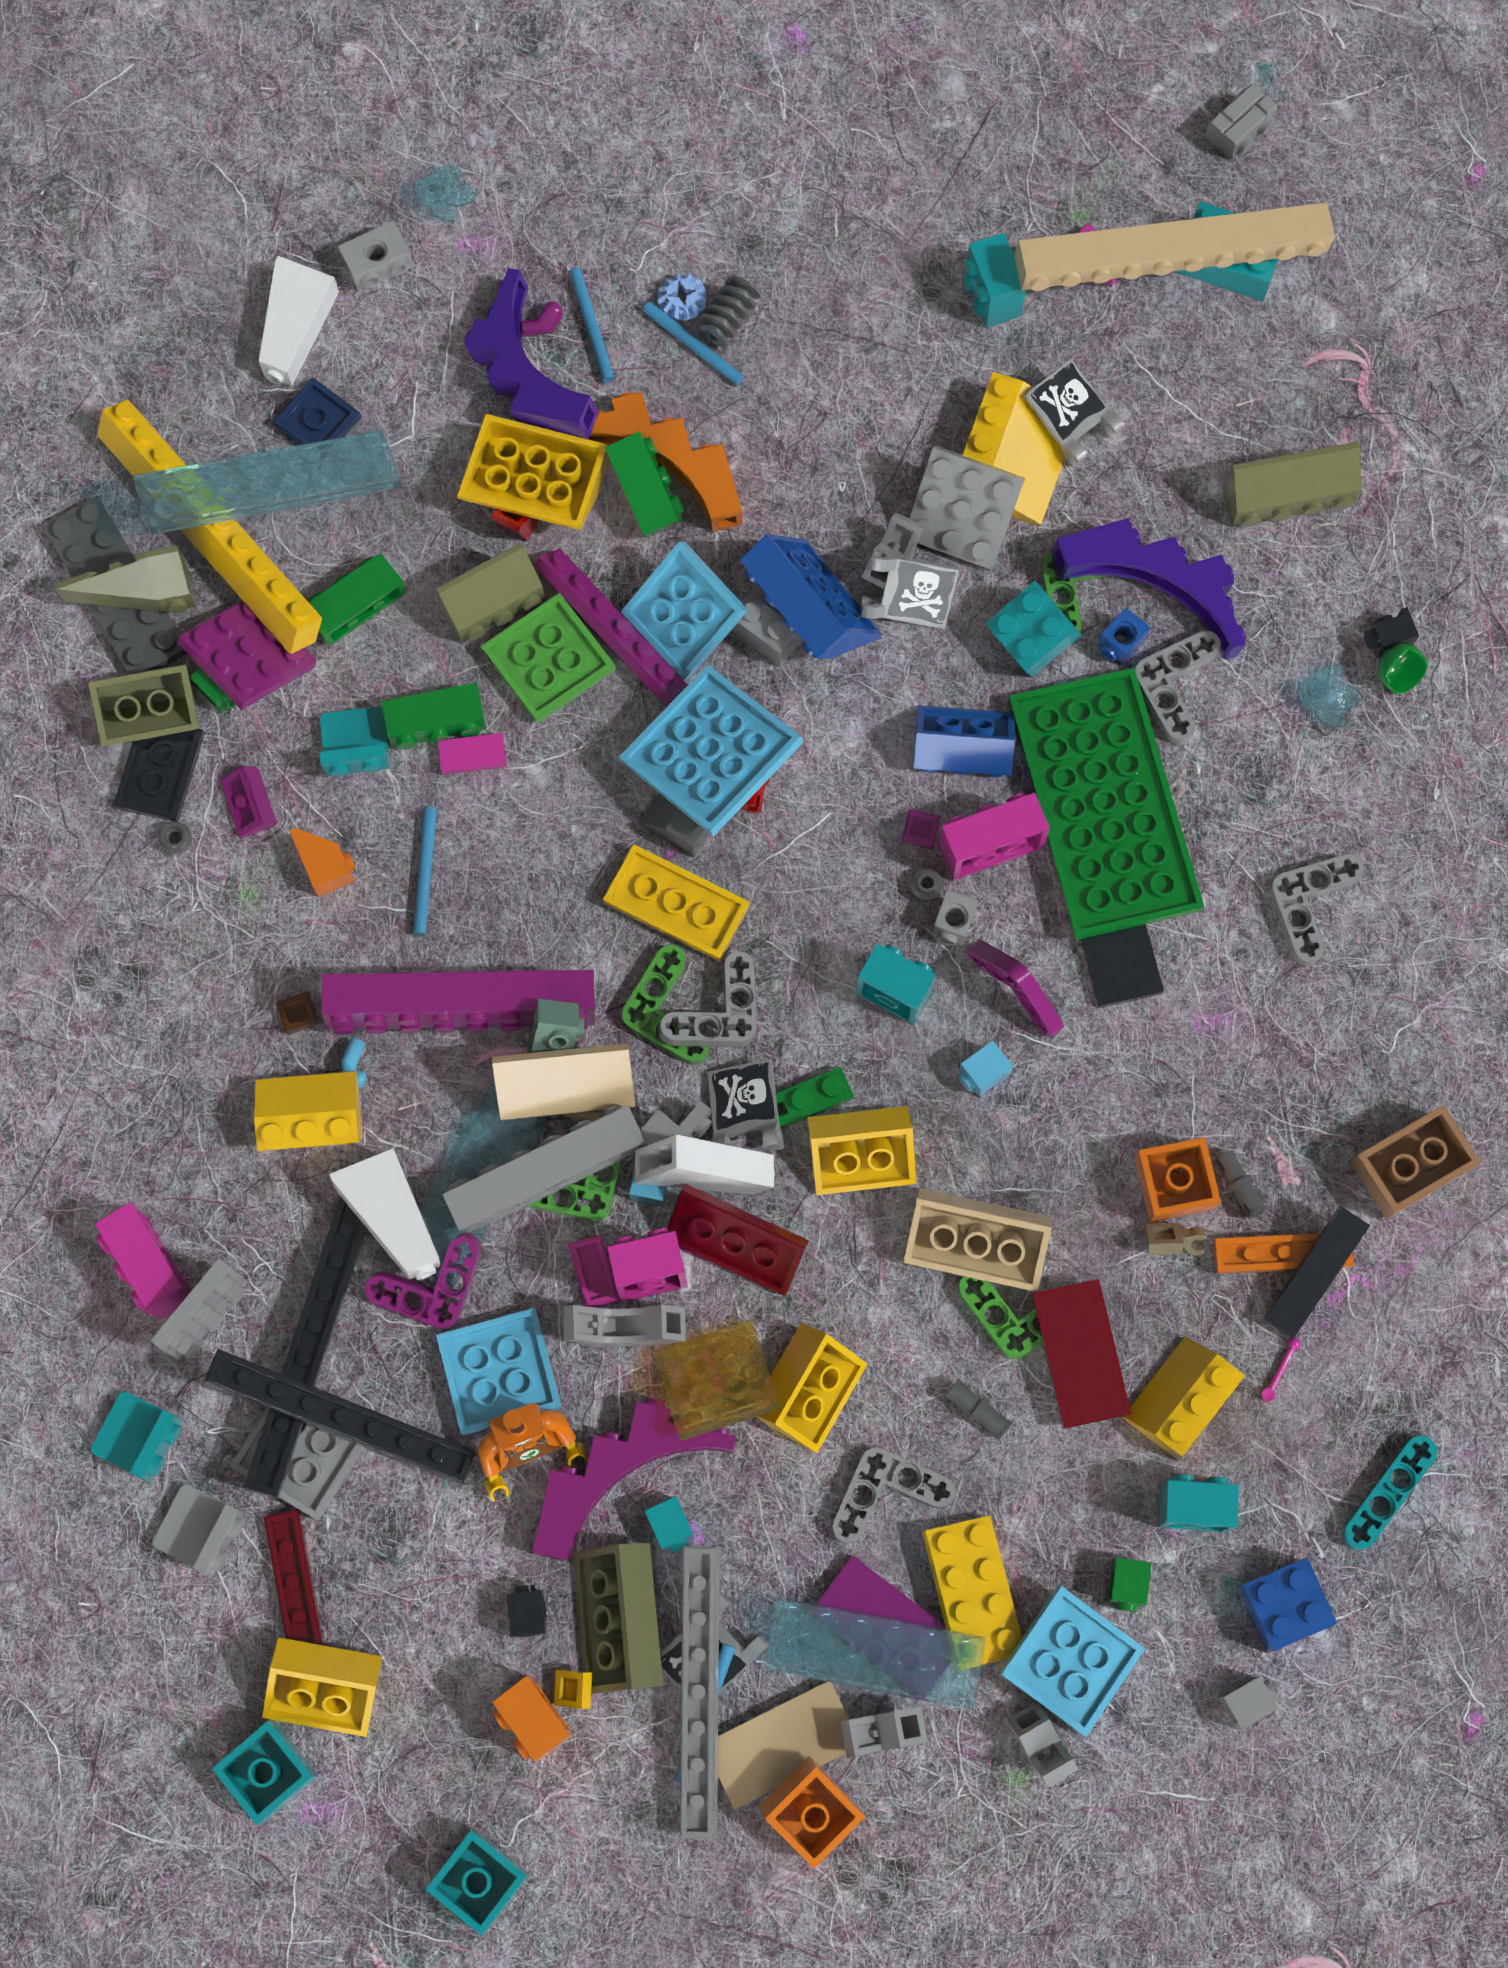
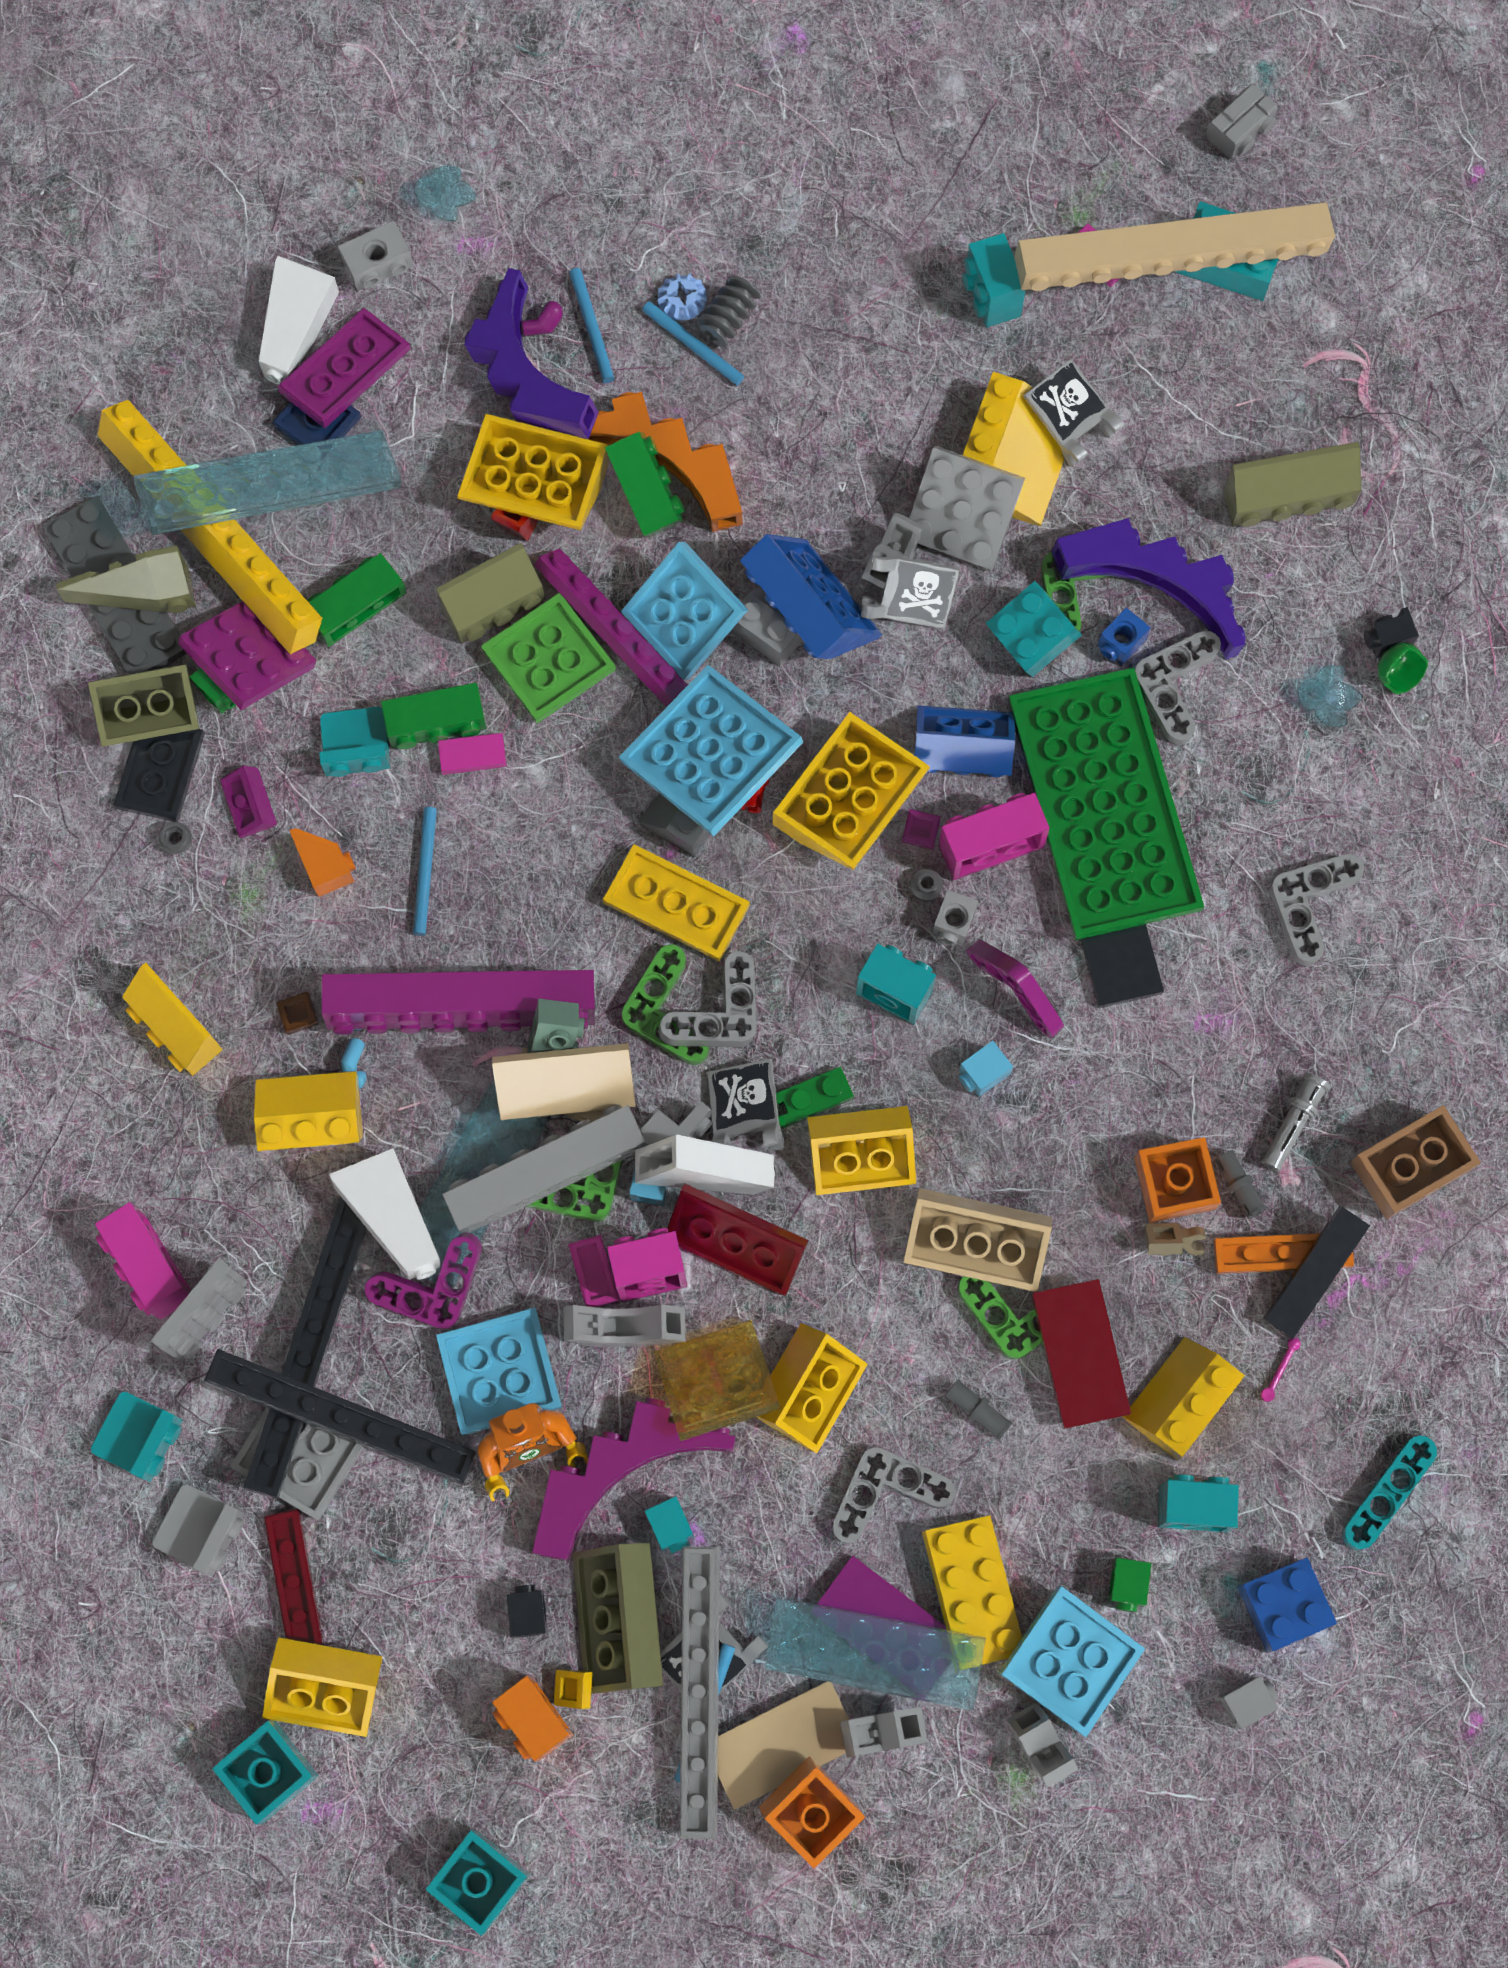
(169, 1022): none -> yellow slope
(344, 367): none -> magenta tile
(849, 792): none -> yellow slope
(1302, 1107): none -> light grey pin

